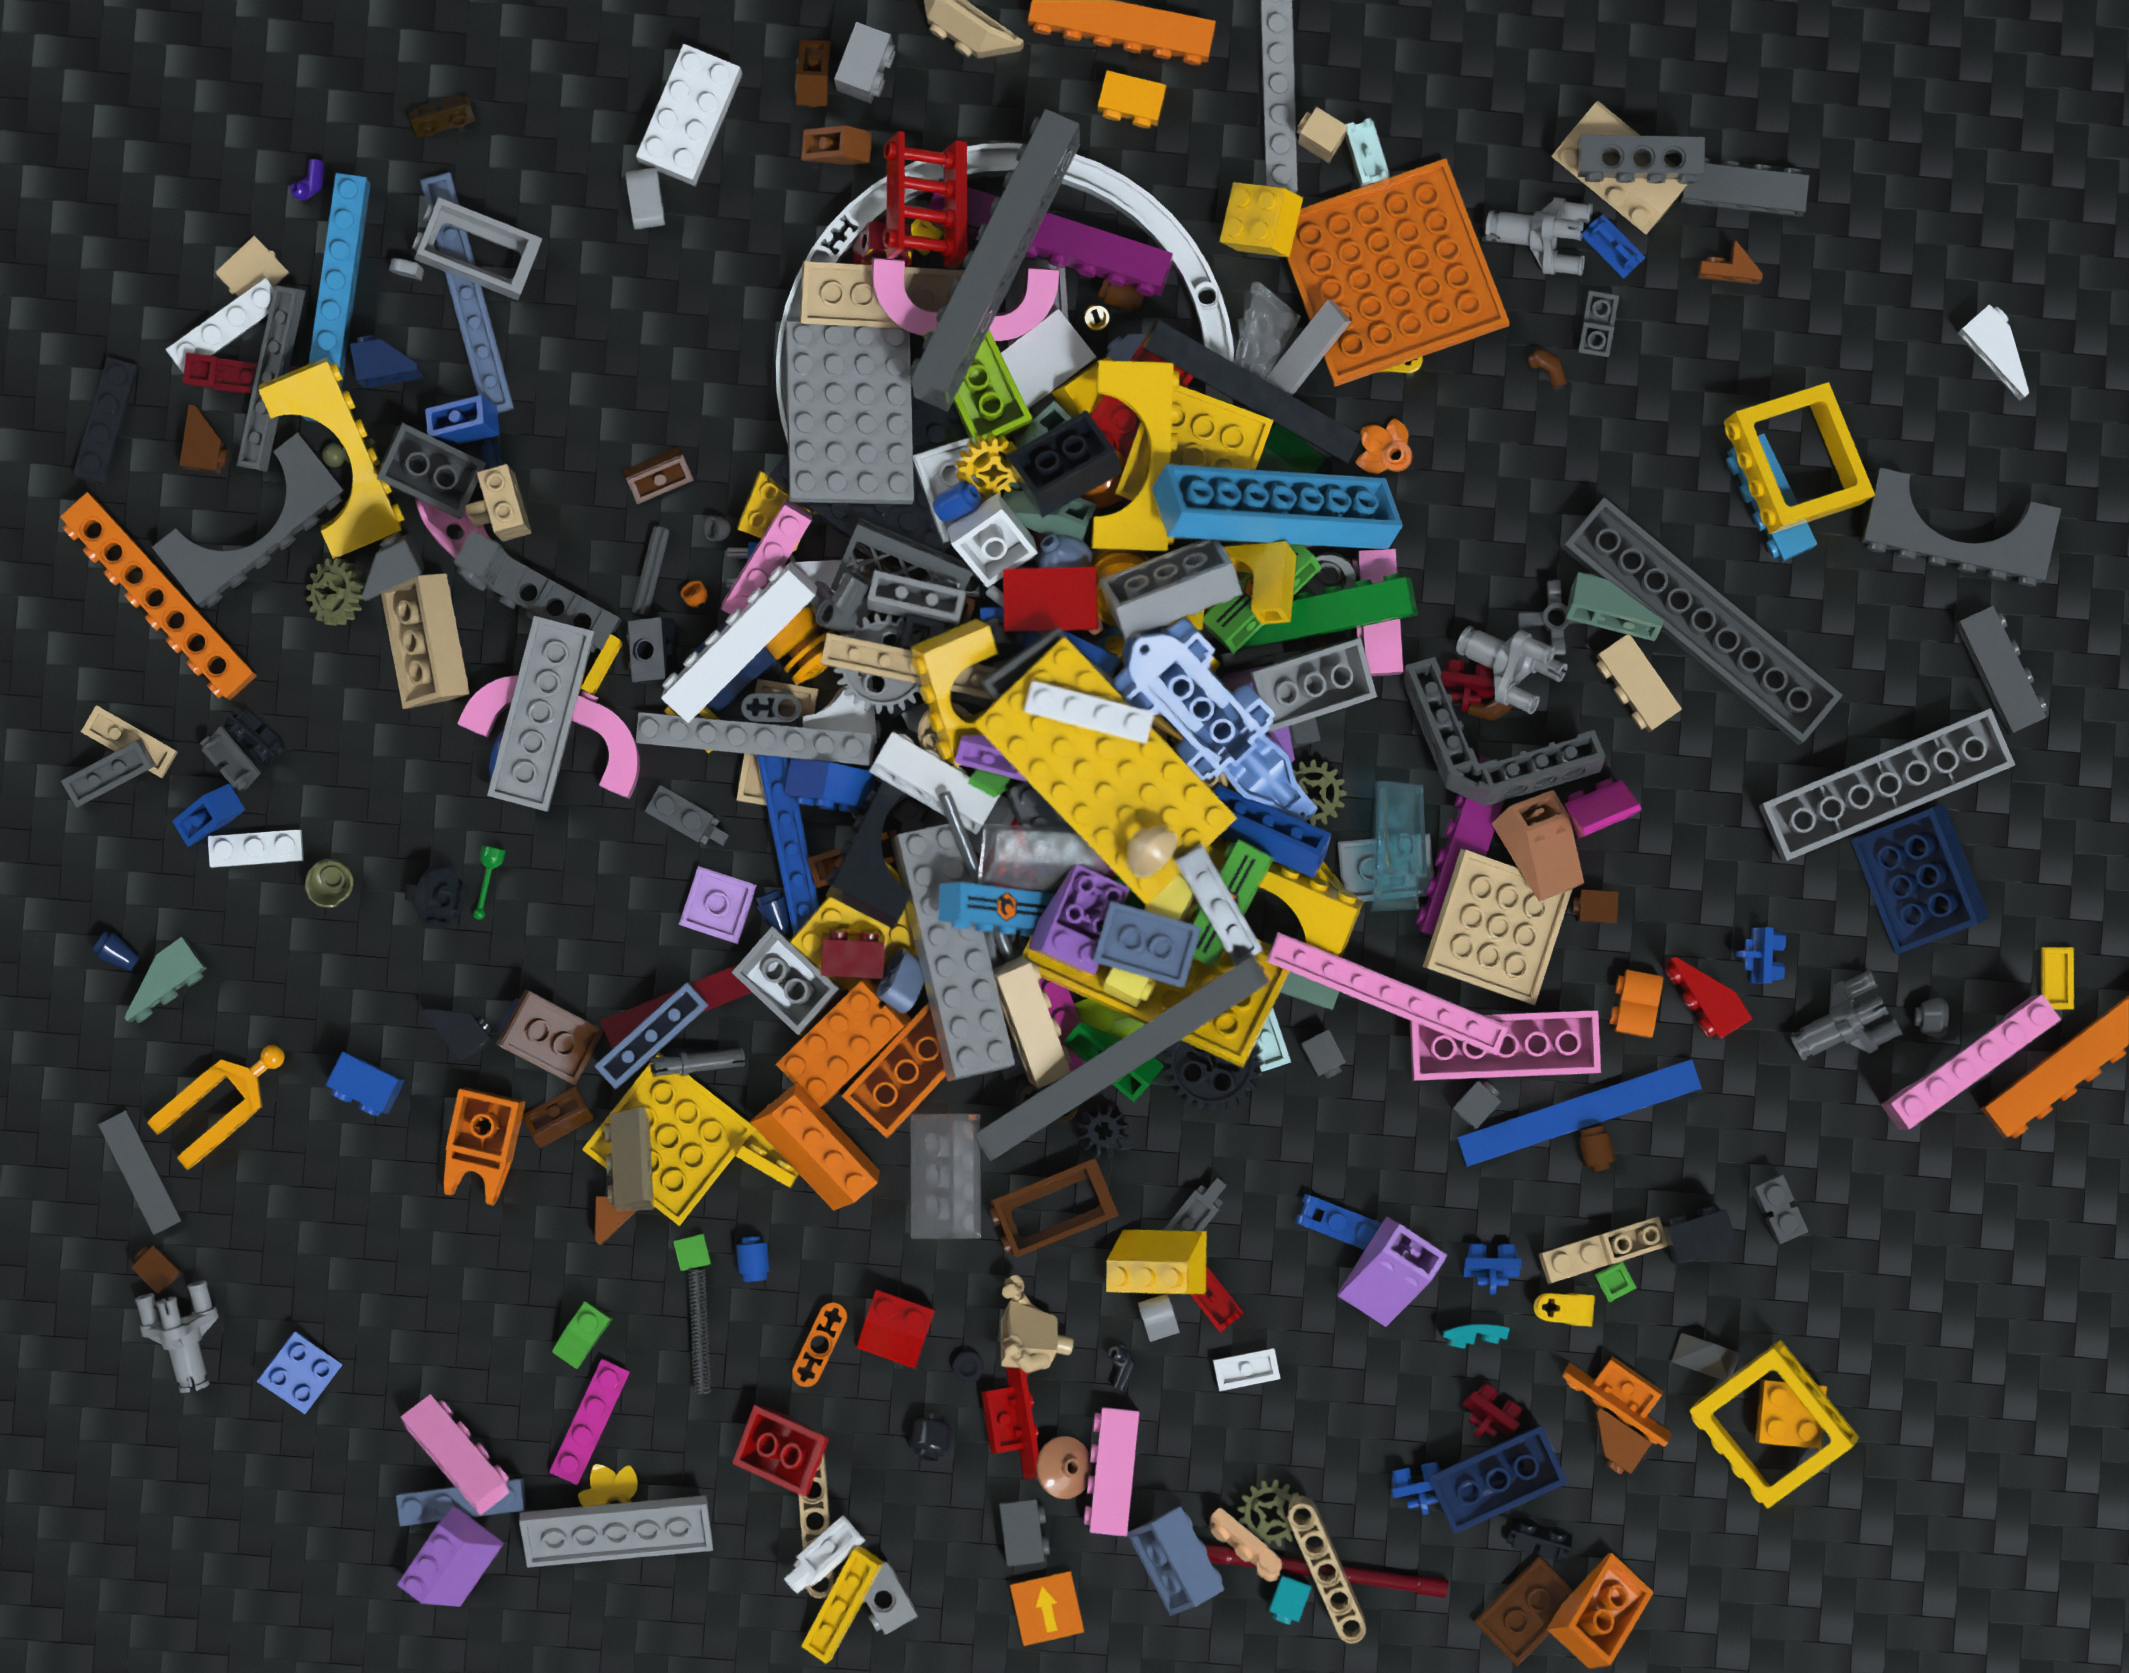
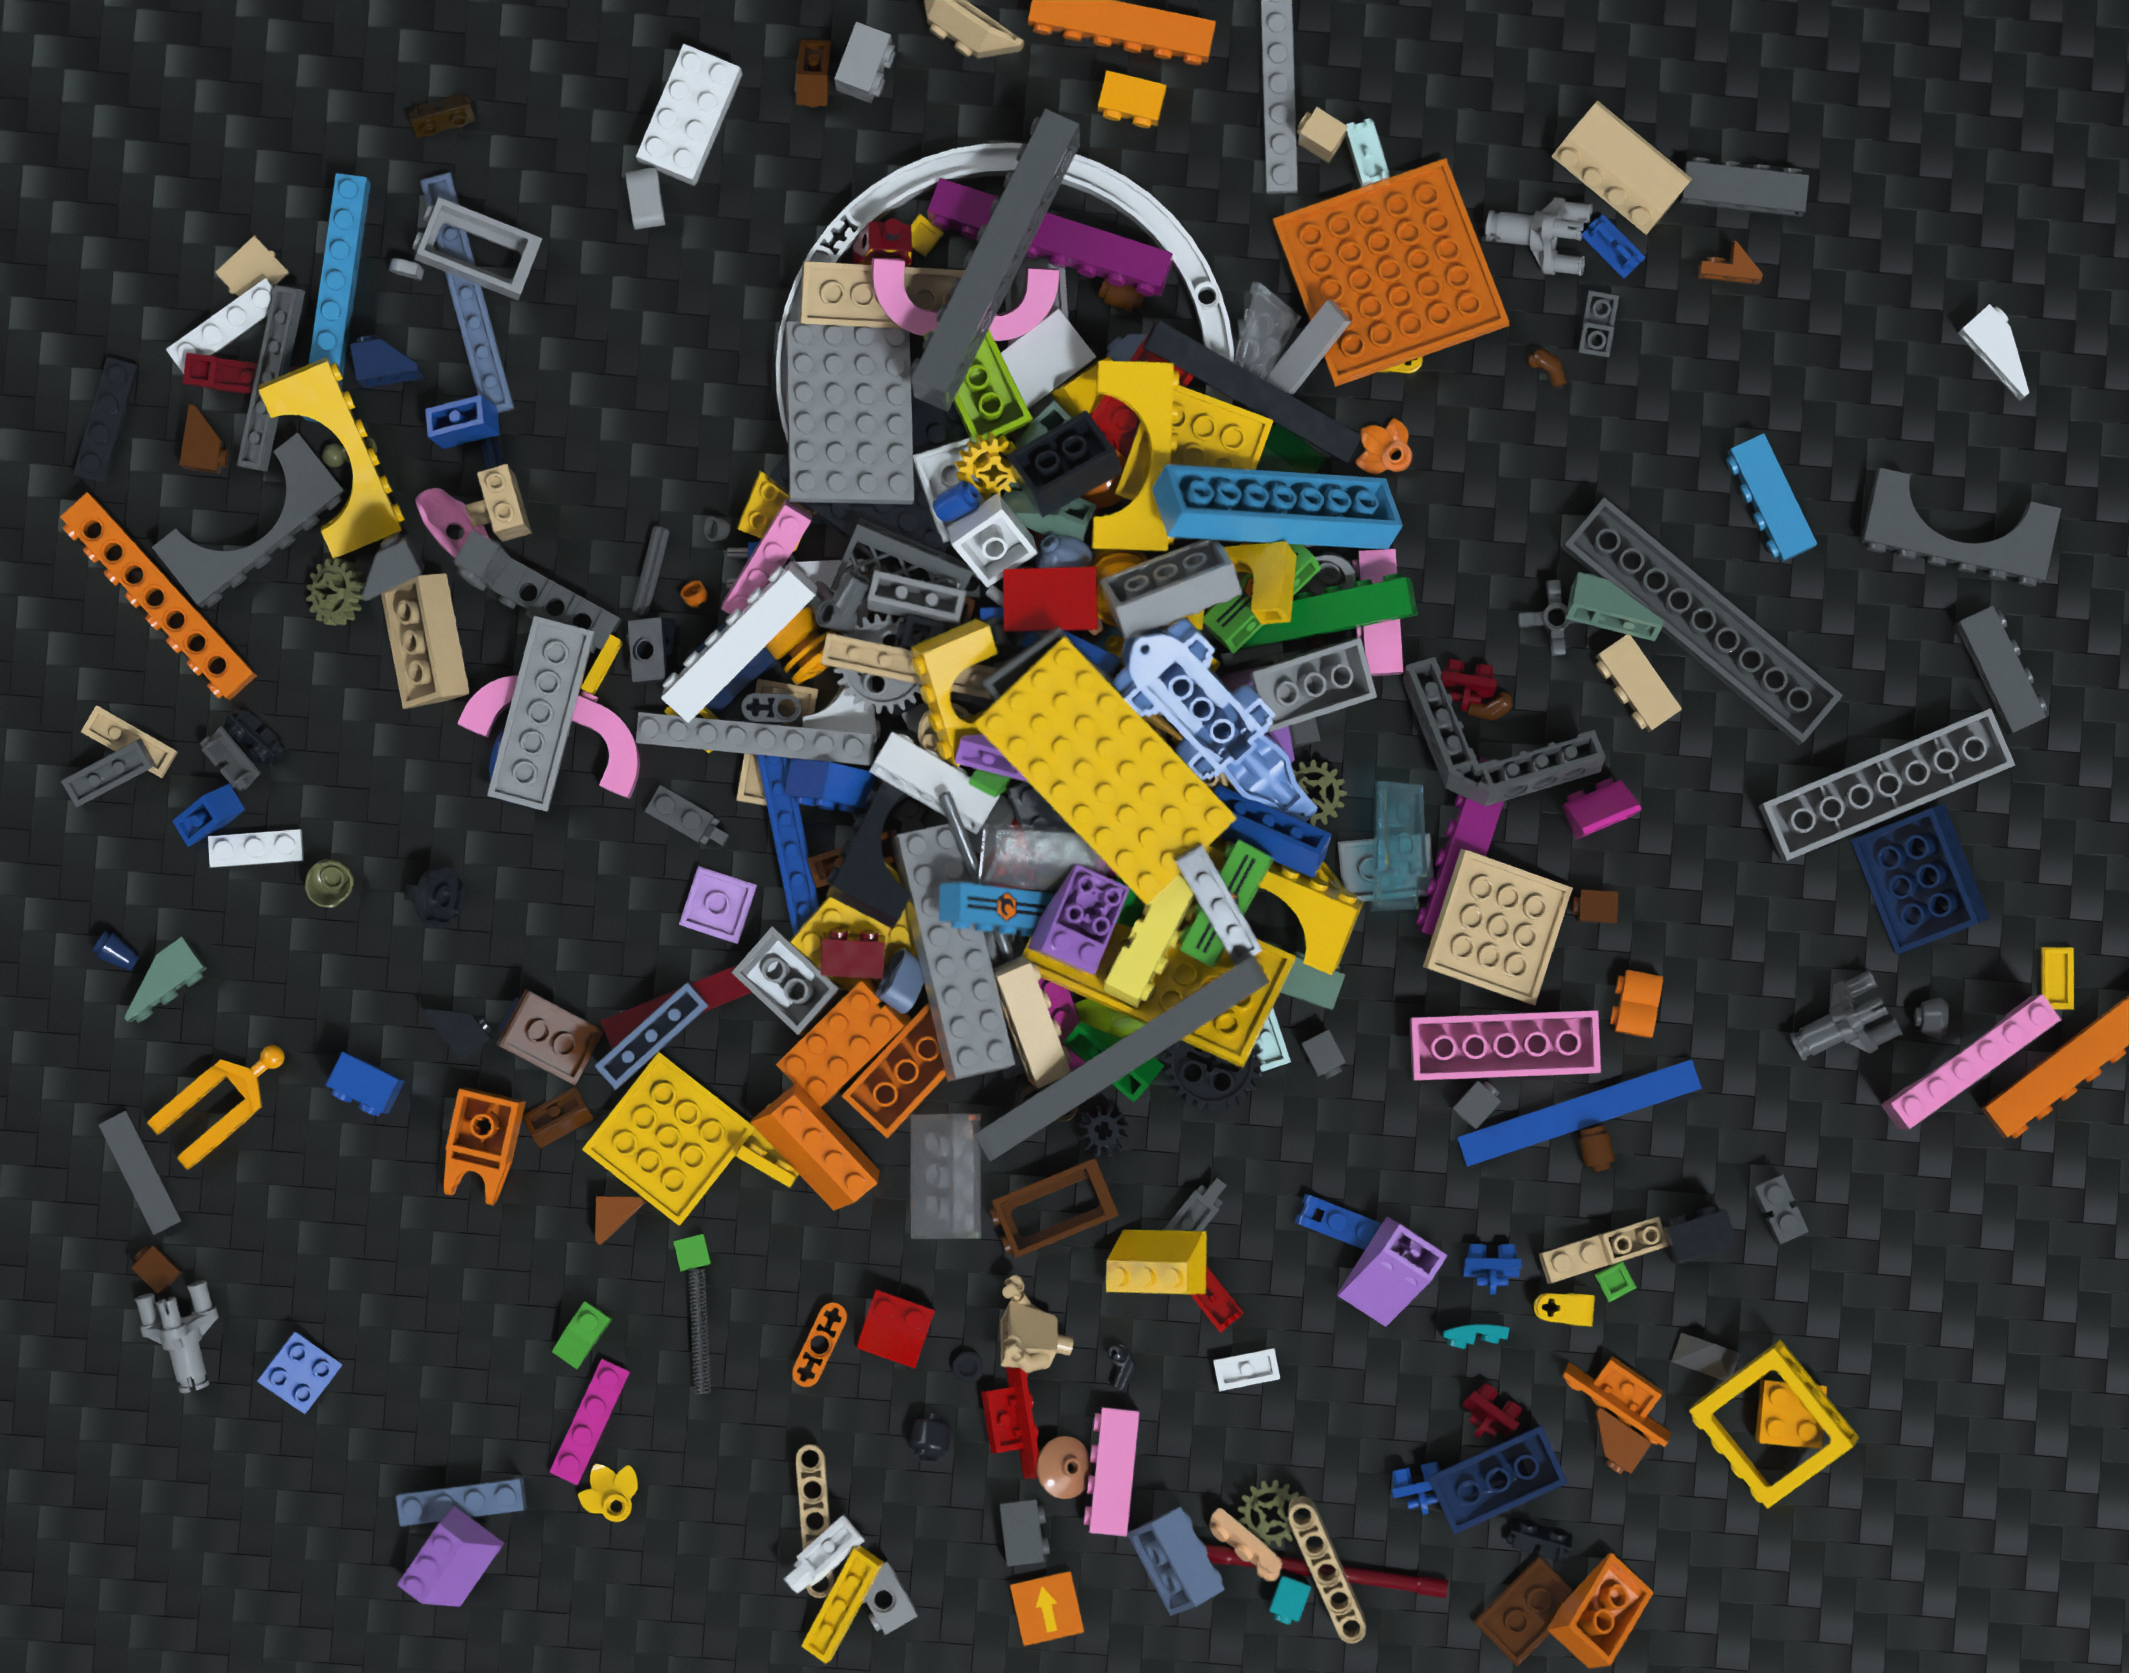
(311, 184): dark purple arm -> none
(430, 470): dark grey slope -> none
(455, 1454): bright pink brick -> none
(491, 858): green hinge -> none
(616, 1531): light grey plate -> none
(630, 1160): dark tan slope -> none
(658, 475): reddish brown slope -> none
(703, 1061): dark grey pin -> none
(752, 1259): blue brick -> none
(774, 910): dark blue cone -> none
(780, 1449): red slope -> none
(836, 145): dark orange slope -> none
(952, 188): red fence -> none
(1088, 712): white plate -> none
(1102, 313): hinge -> none
(1147, 944): sand blue plate -> none
(1150, 850): tan piece -> none
(1158, 1317): light grey beam -> none
(1261, 219): yellow brick -> none
(1387, 993): bright pink tile -> none
(1511, 663): light grey wheel -> none
(1542, 844): nougat slope -> none
(1687, 149): dark grey brick -> none
(1715, 1004): red slope -> none
(1759, 955): blue hips -> none
(1760, 478): yellow piece -> none

